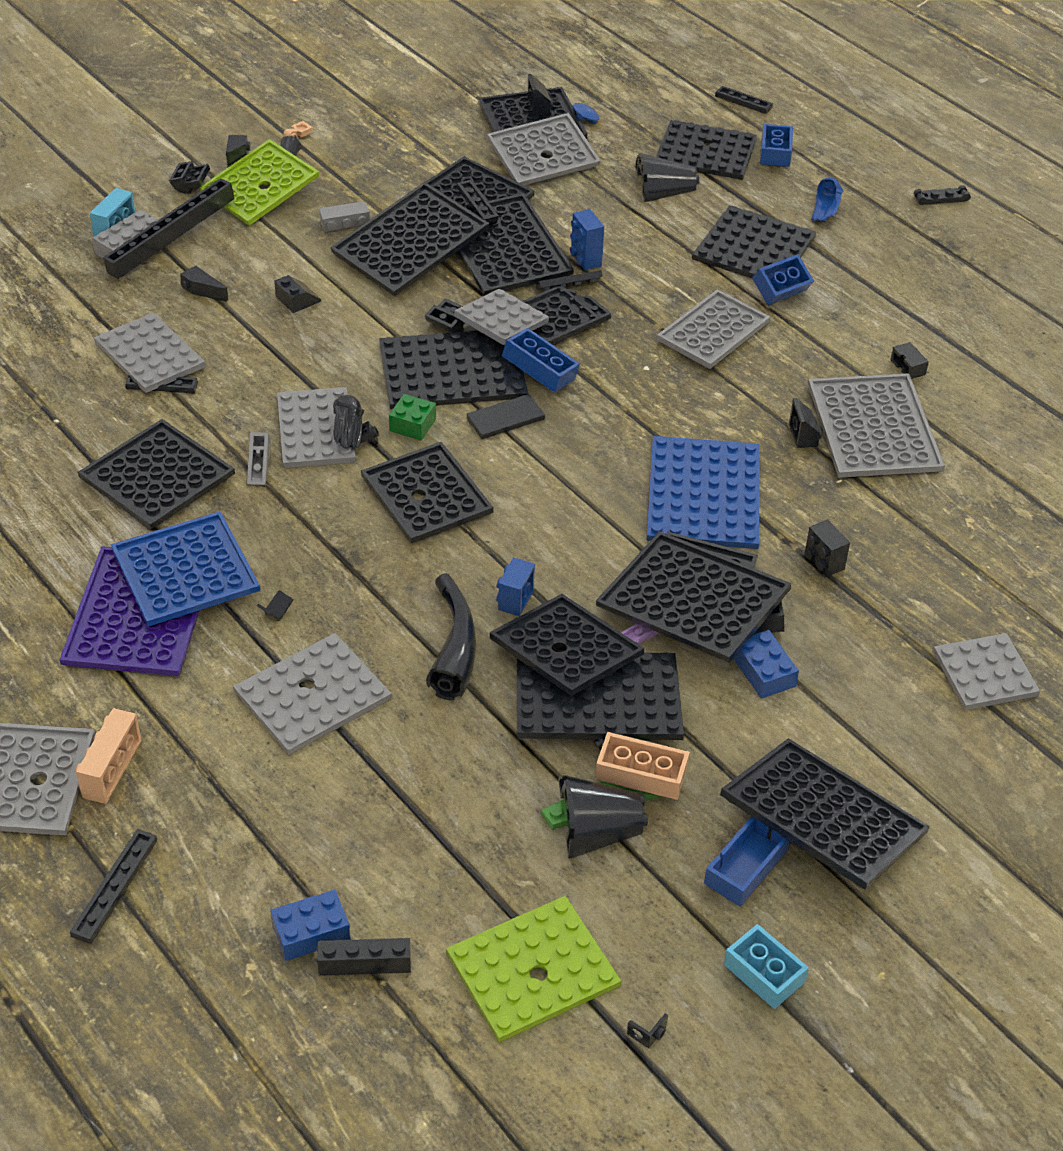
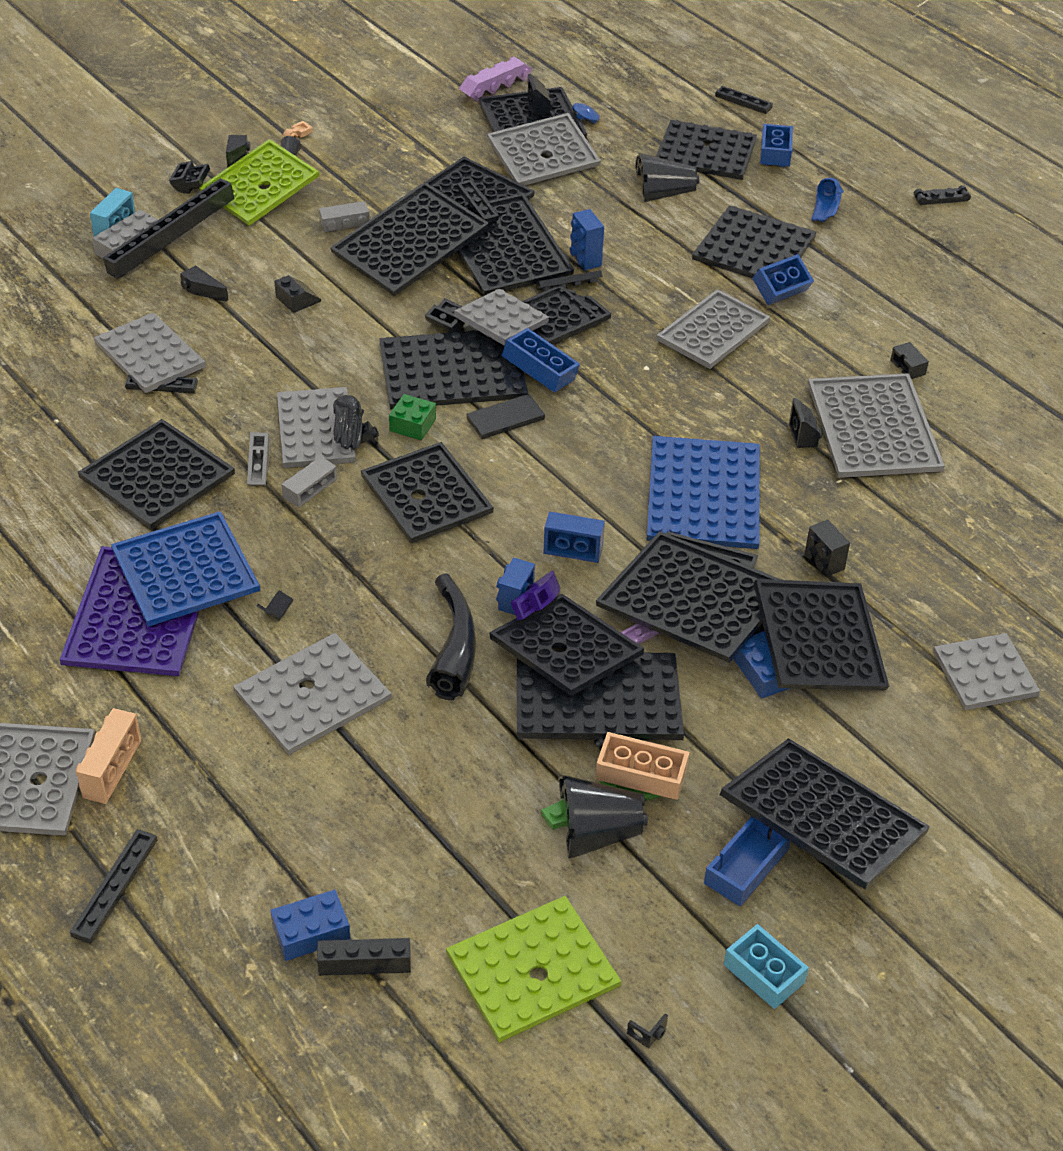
(309, 481): none -> light grey brick
(492, 78): none -> lavender brick
(537, 596): none -> dark purple slope
(573, 537): none -> blue brick
(820, 635): none -> black plate

